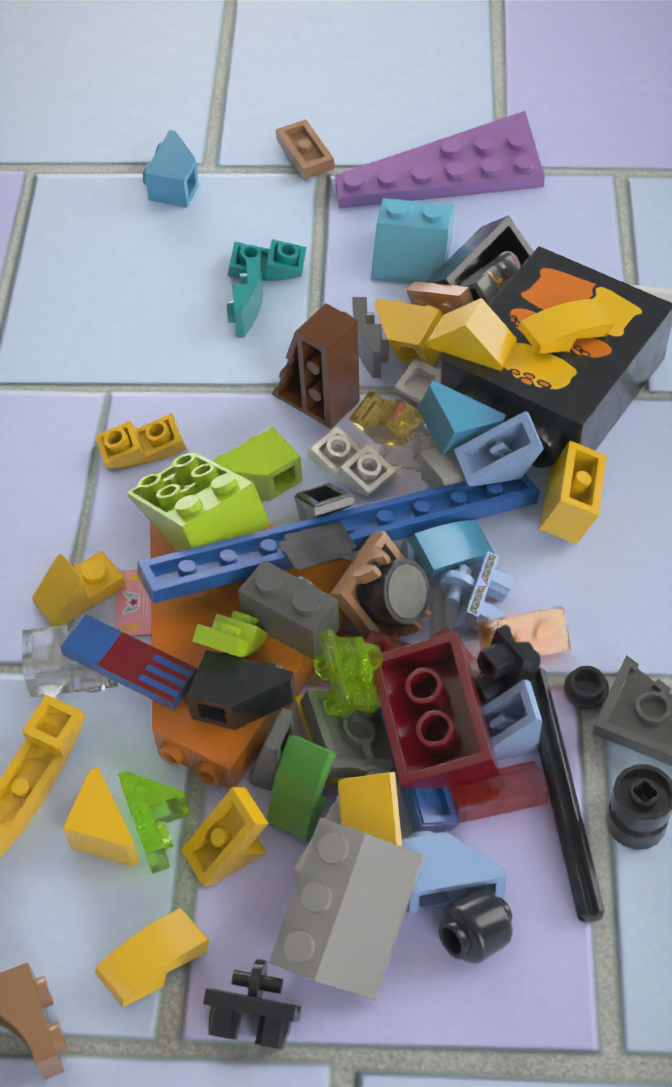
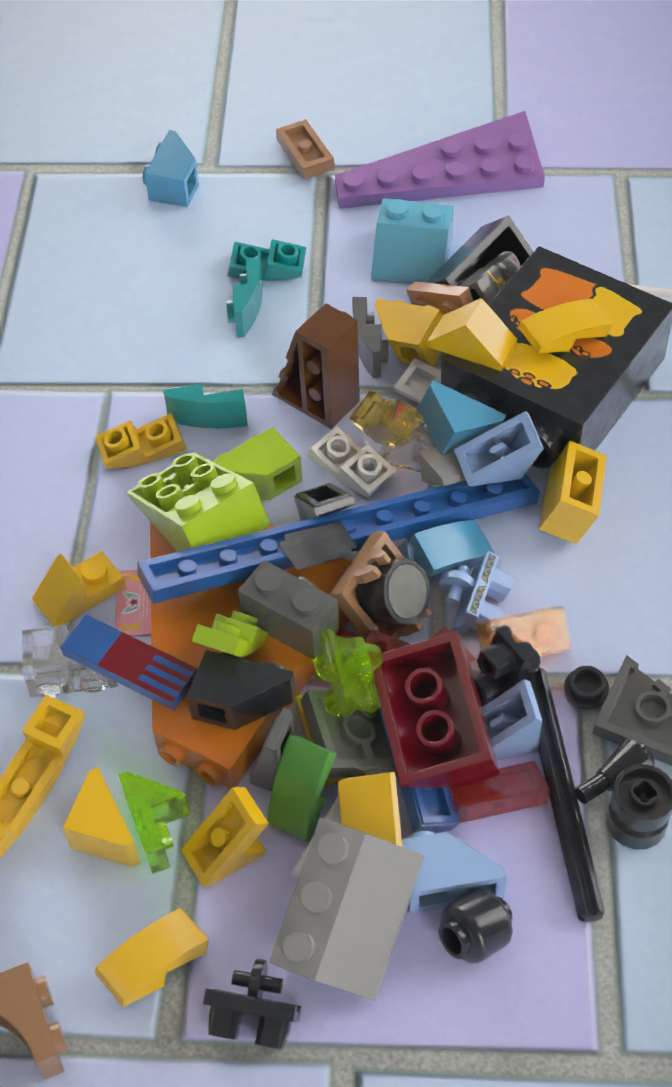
(214, 410): none -> teal slope
(626, 755): none -> black cone

